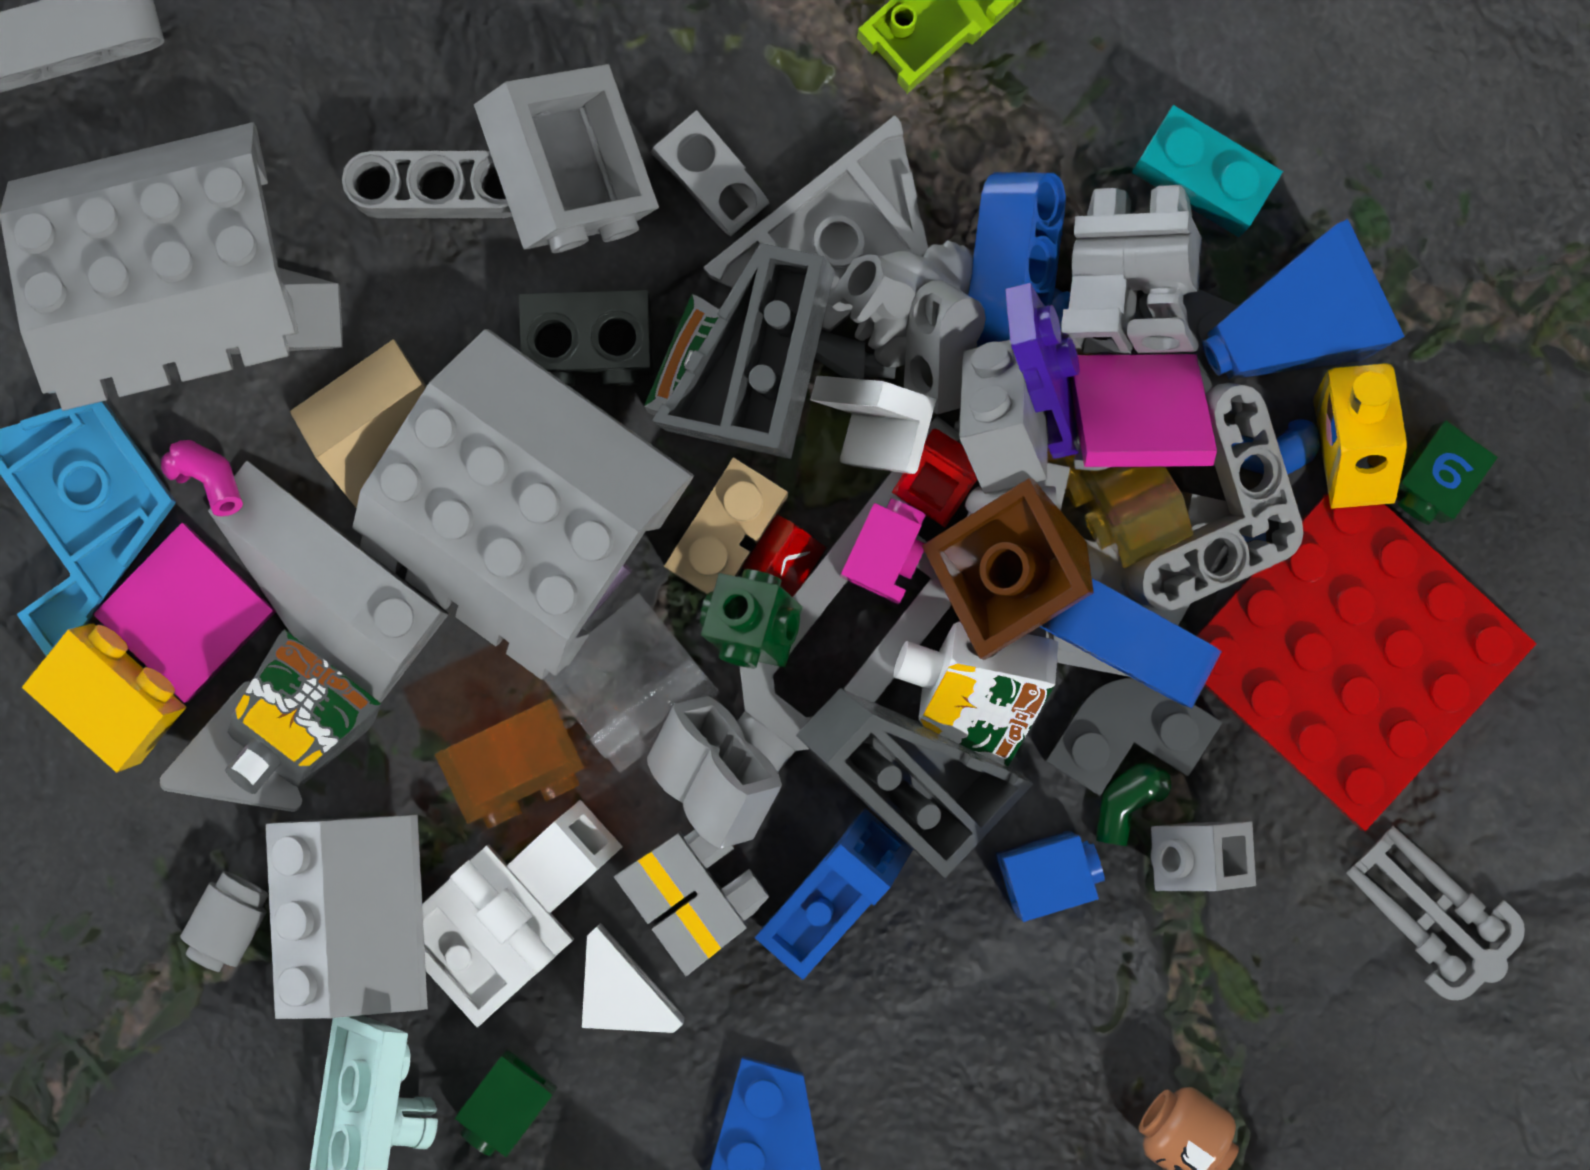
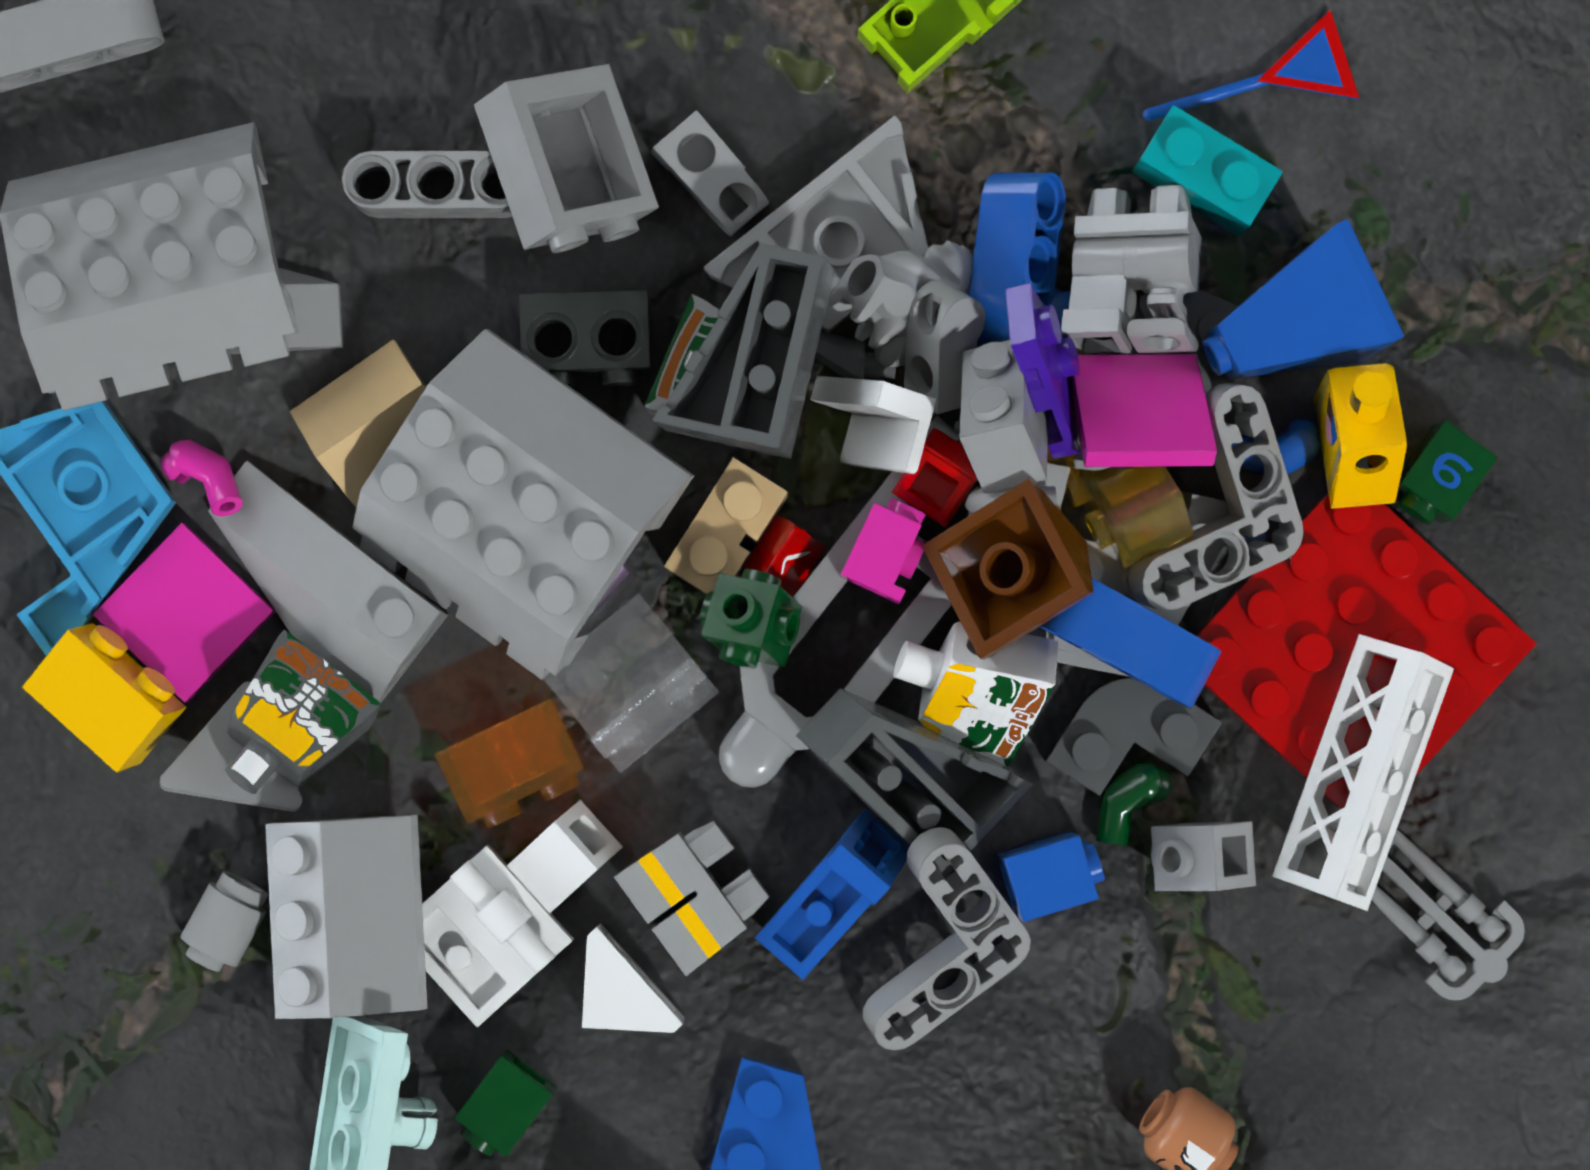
(713, 772): light grey brick -> none
(972, 935): none -> light grey beam
(1311, 65): none -> piece
(1383, 776): none -> white fence

